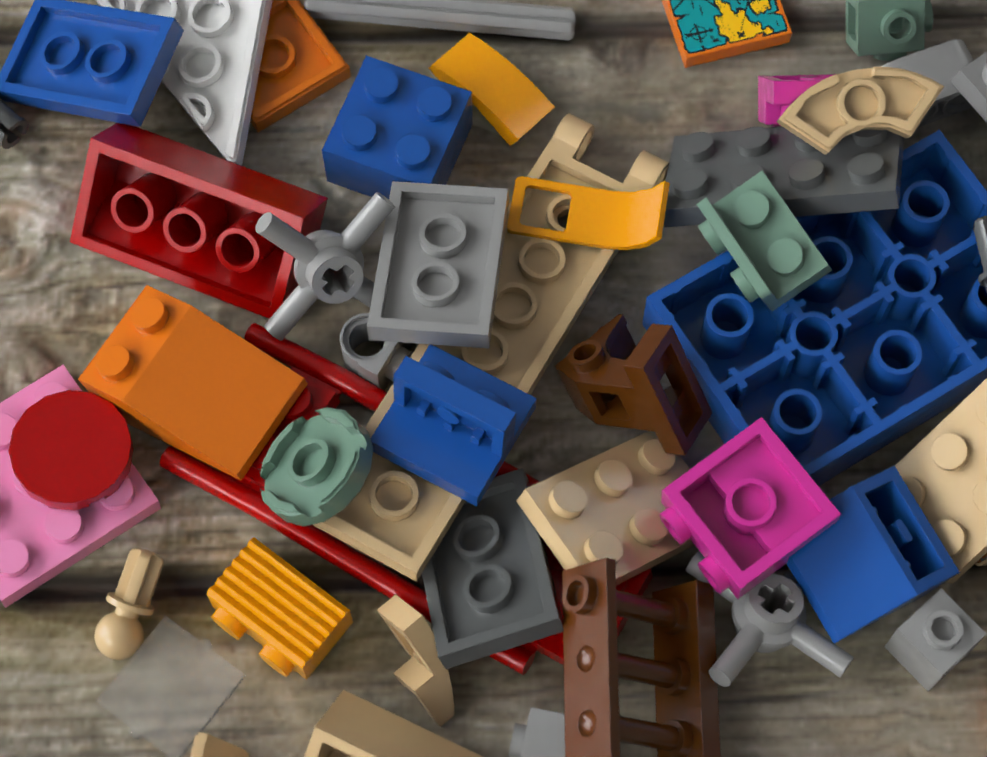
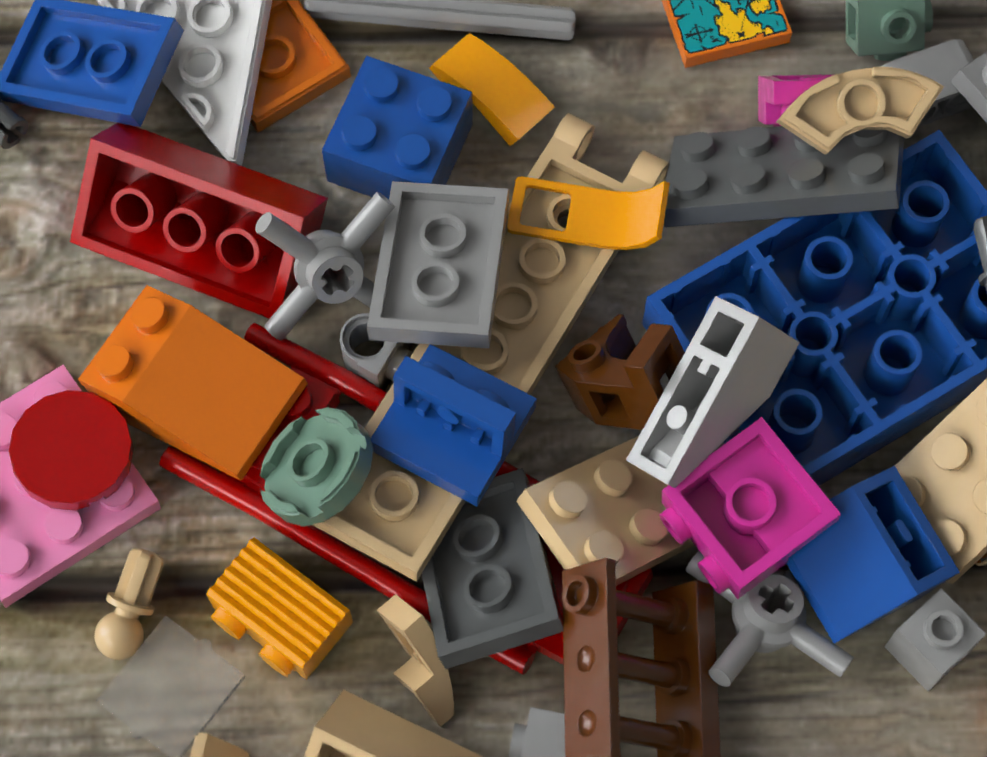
(713, 391): none -> light grey slope
(765, 242): sand green bracket -> none

